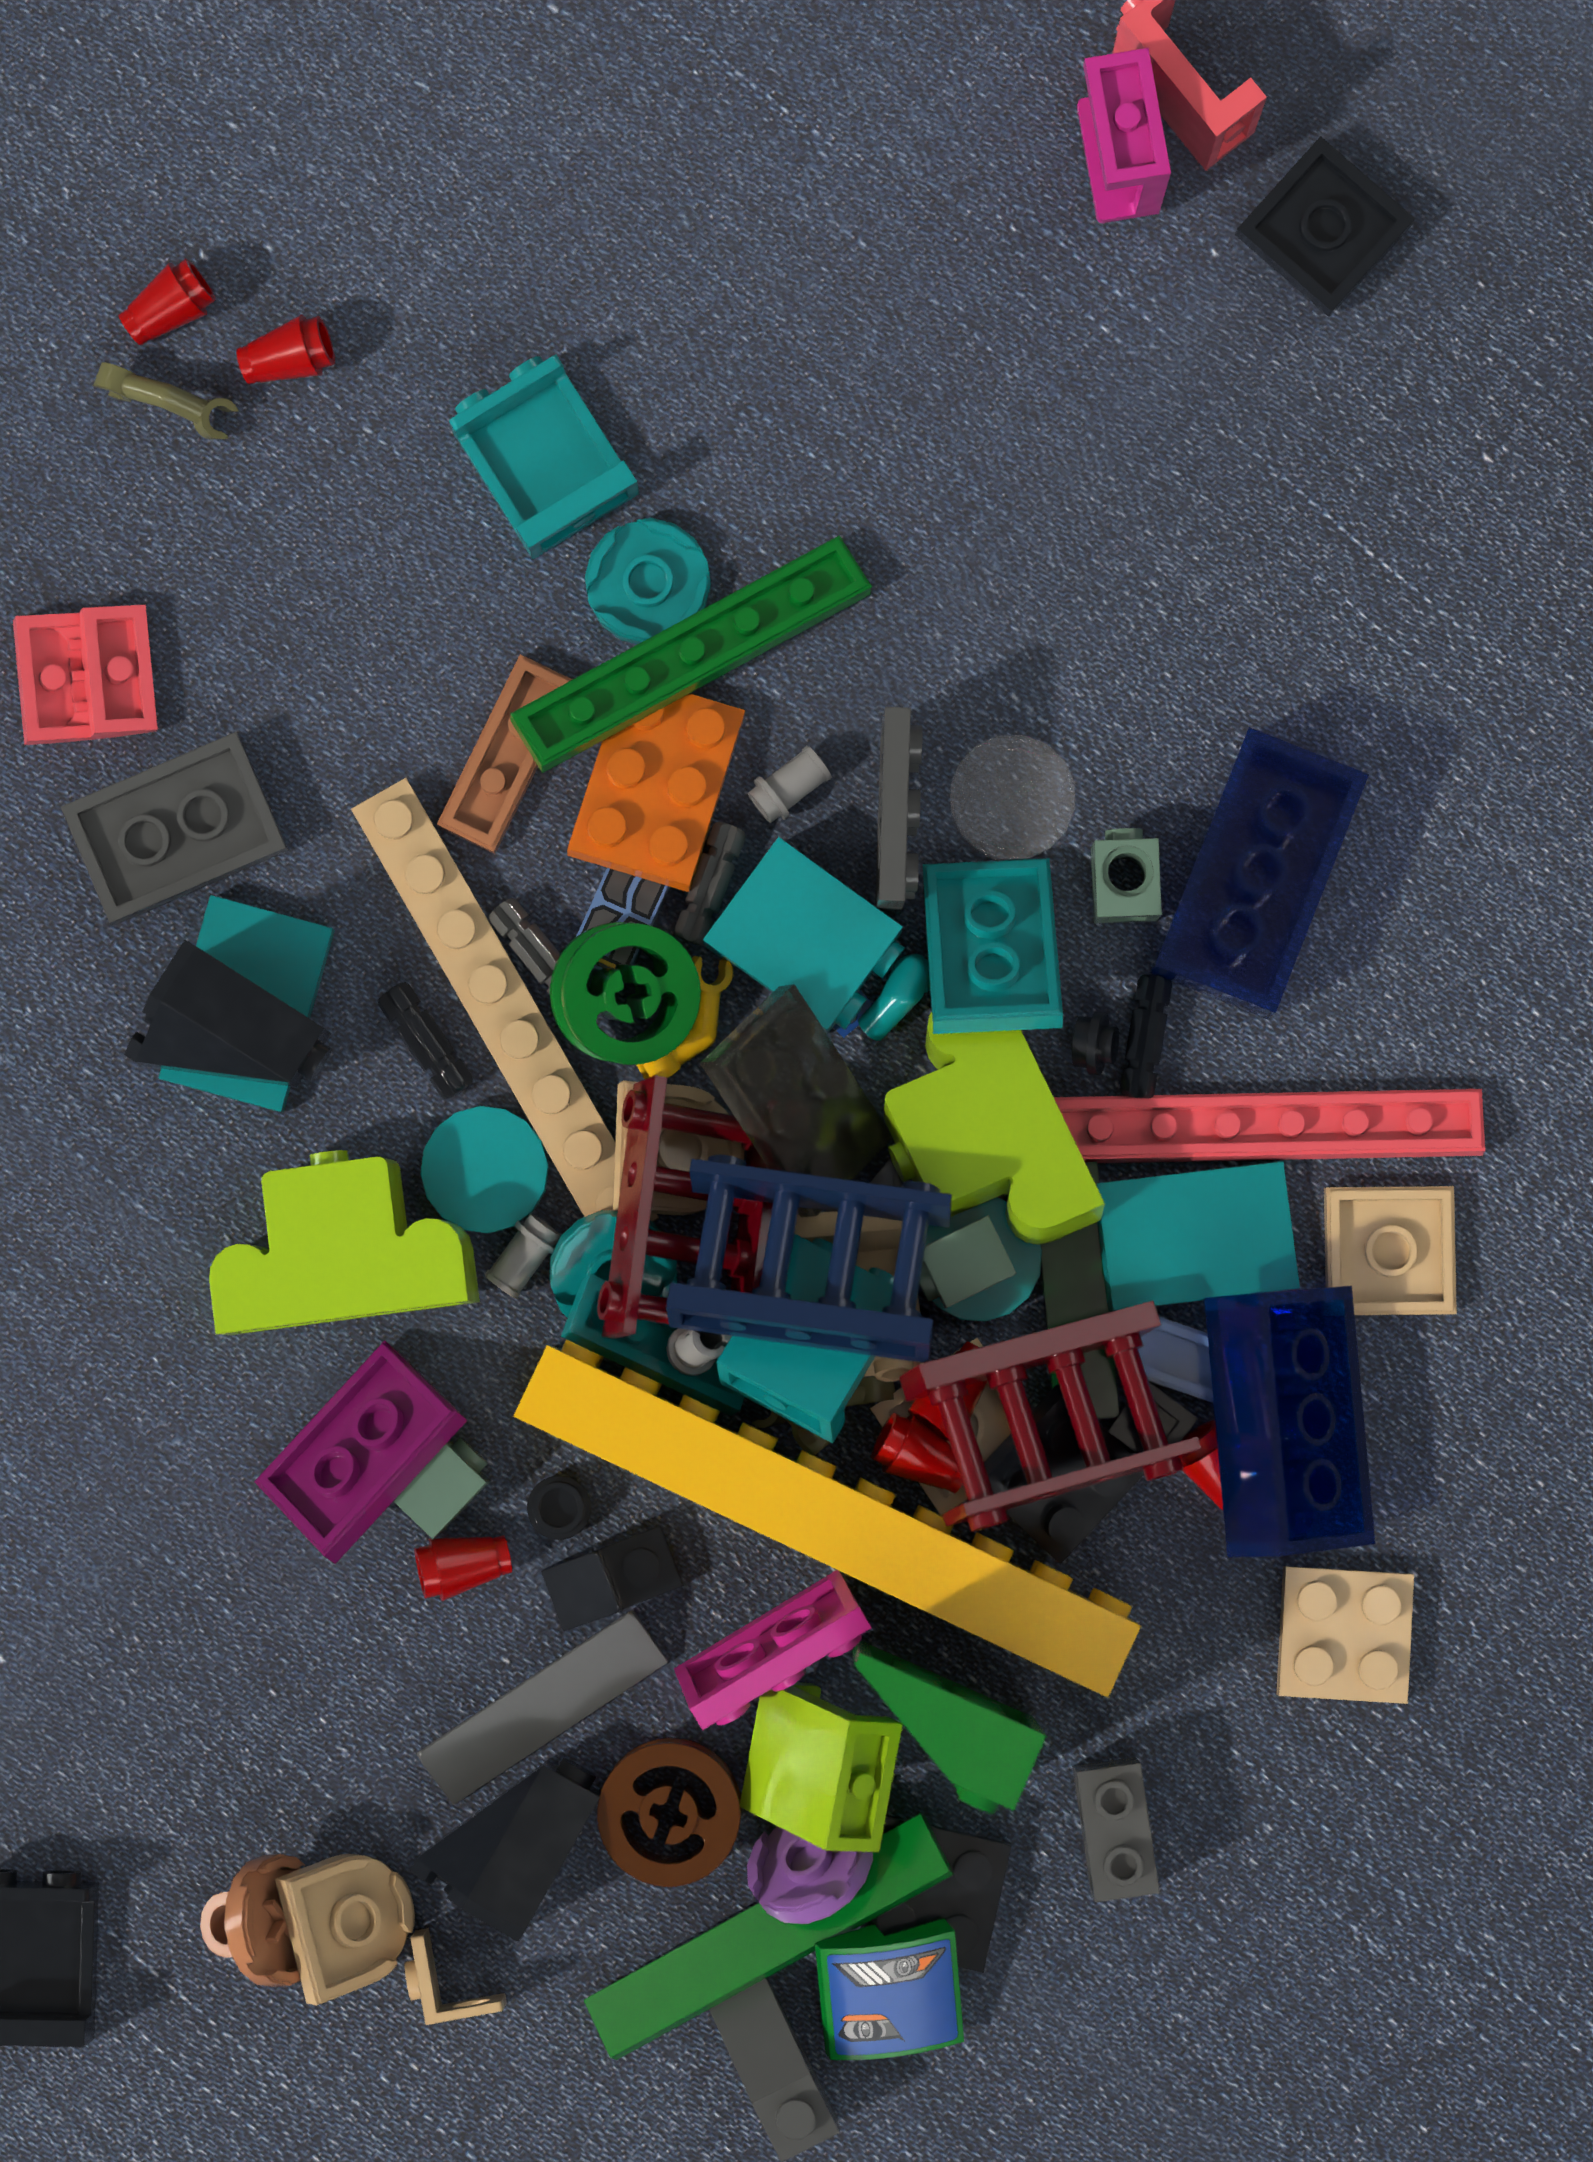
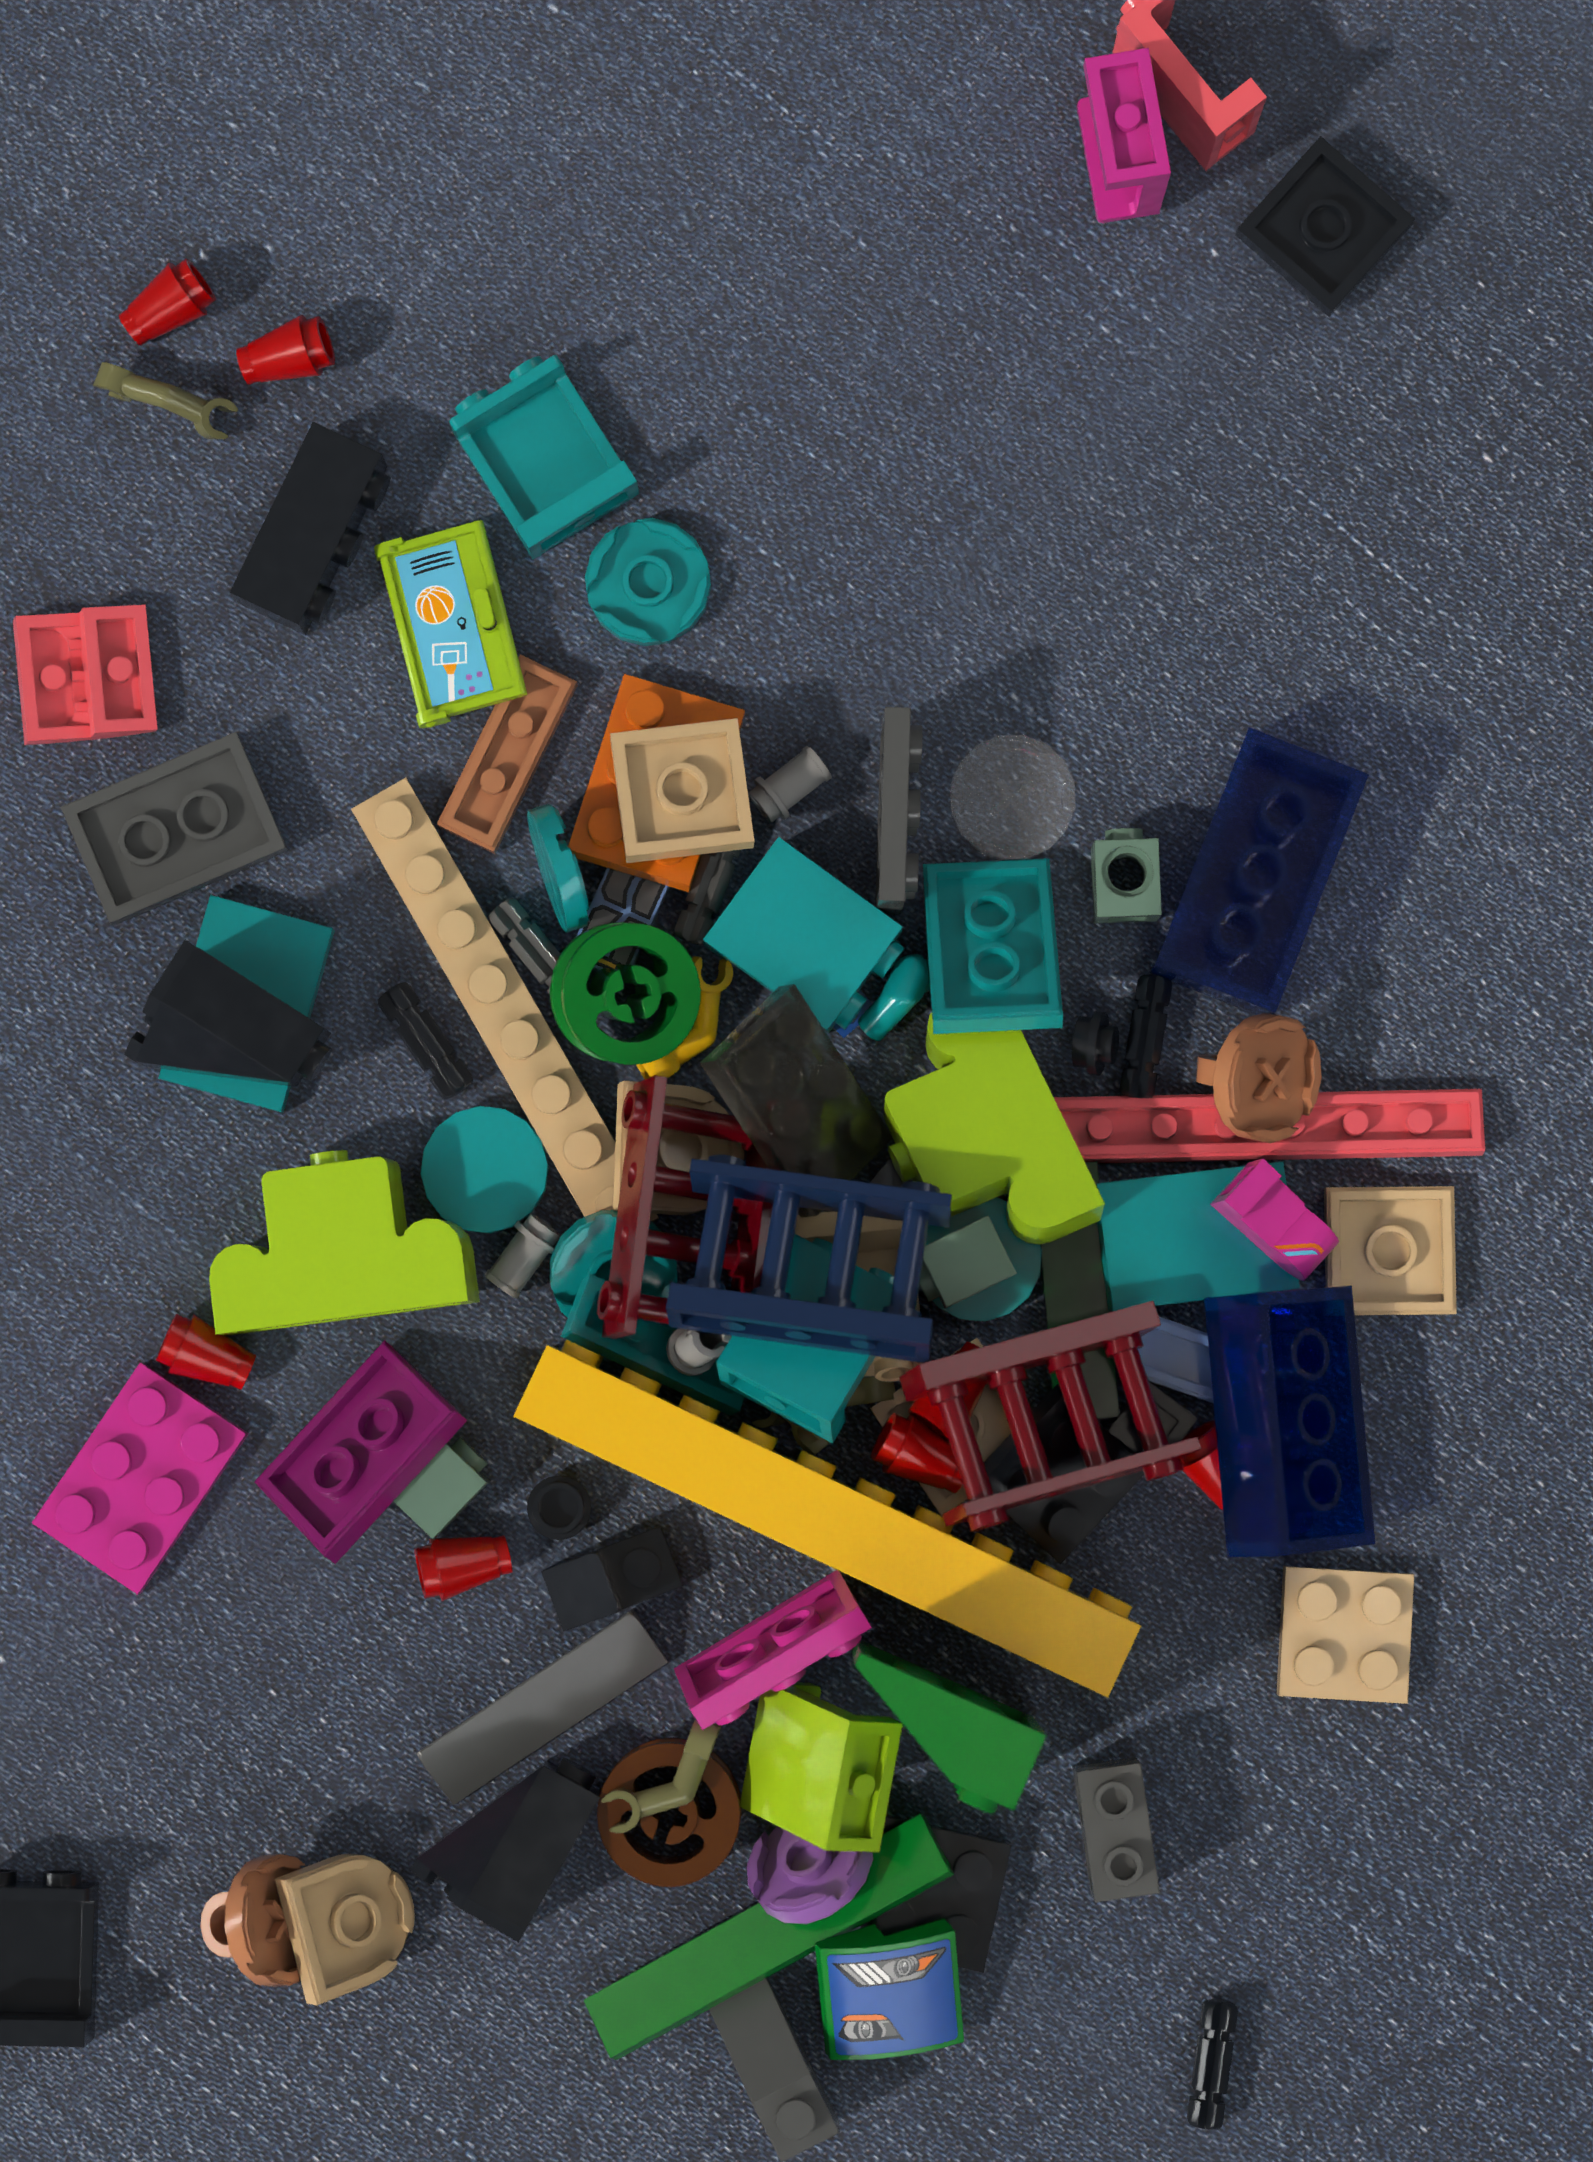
(140, 1478): none -> dark pink plate
(200, 1354): none -> red cone
(311, 529): none -> black brick
(423, 1985): tan bracket -> none
(441, 601): none -> door
(558, 868): none -> teal tile
(675, 1793): none -> olive arm
(682, 790): none -> tan plate
(690, 654): green tile -> none
(1212, 2064): none -> black axle
(1263, 1077): none -> nougat tile
(1275, 1219): none -> dark pink leg

